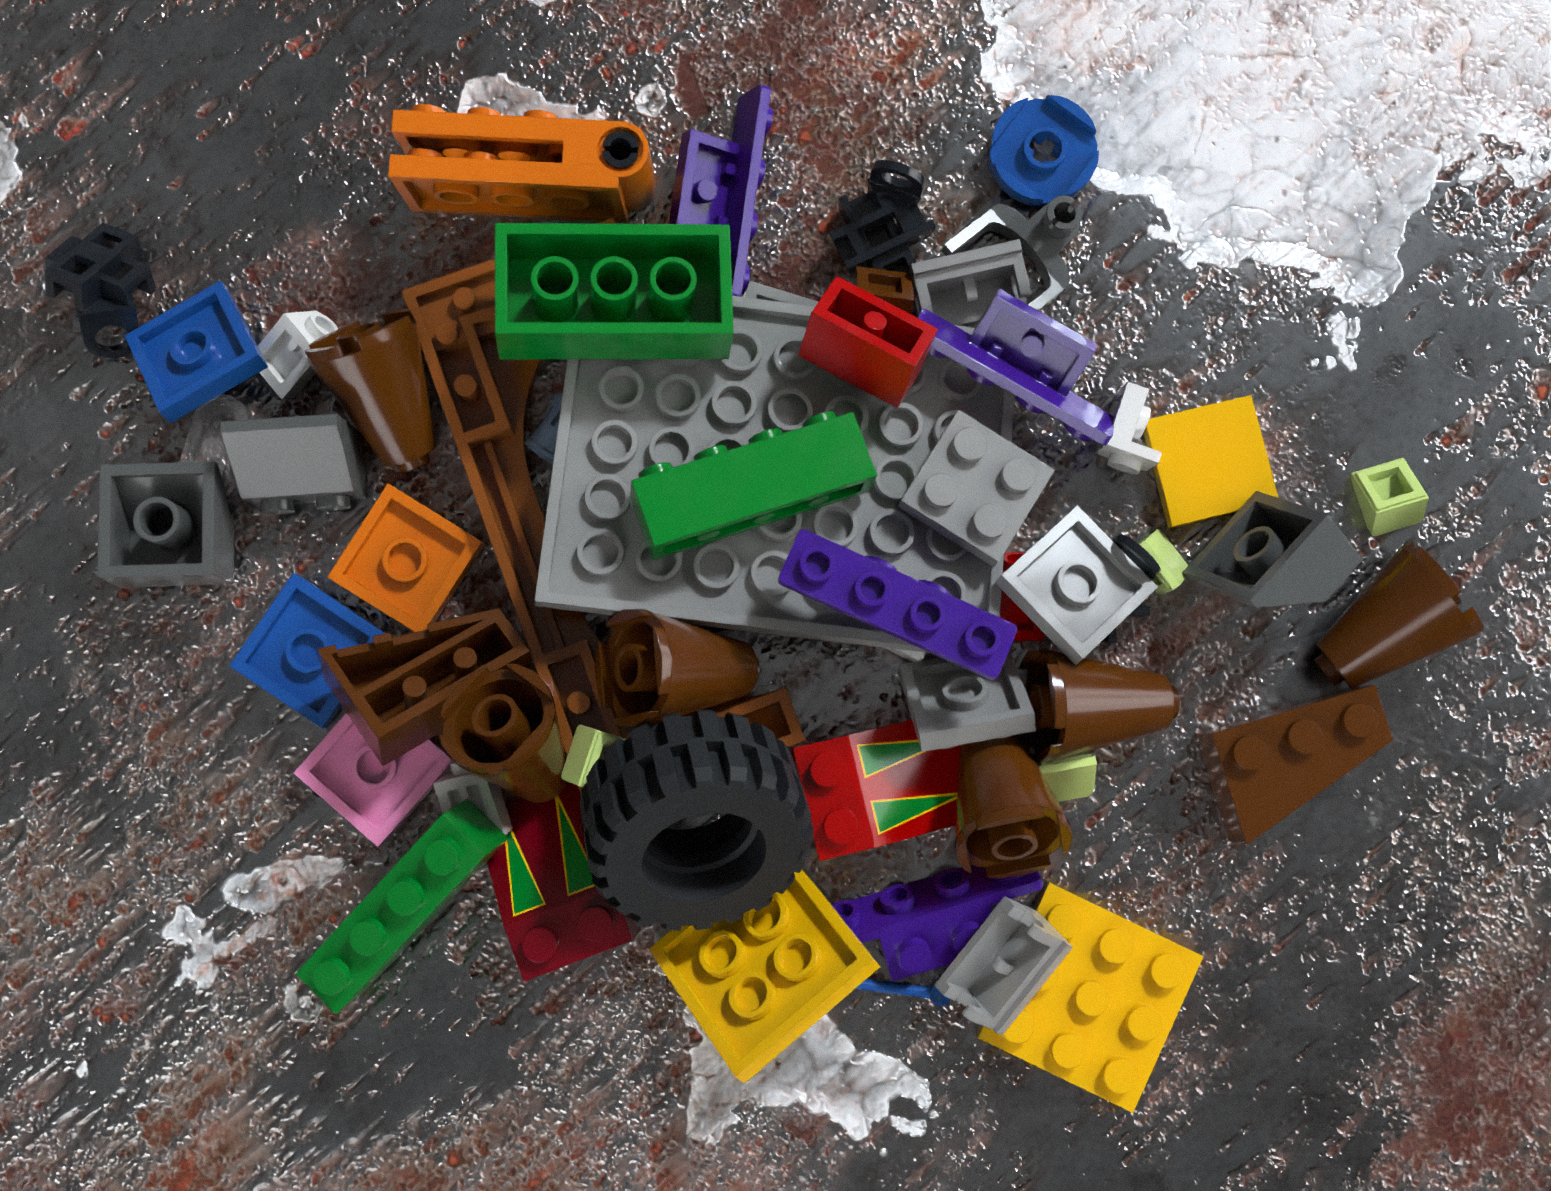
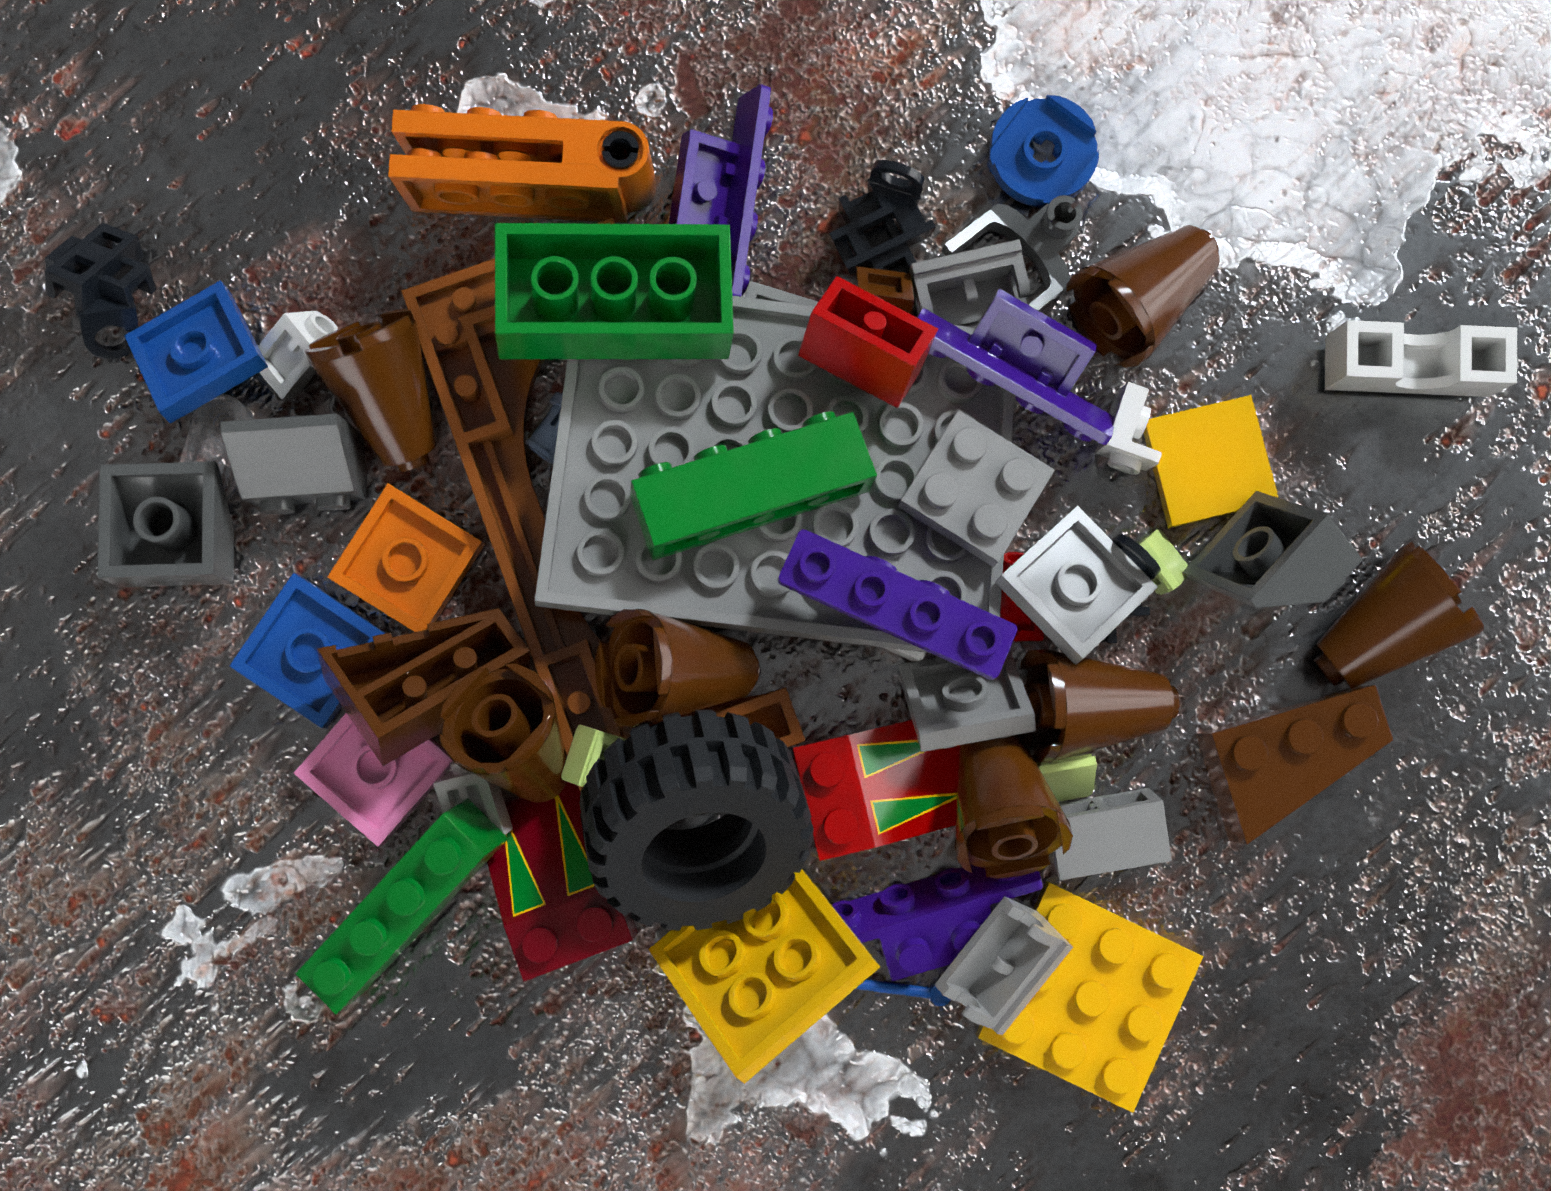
(1113, 834): none -> light grey hinge
(1142, 292): none -> reddish brown cone
(1385, 359): none -> white arch
(1389, 496): yellowish green slope -> none

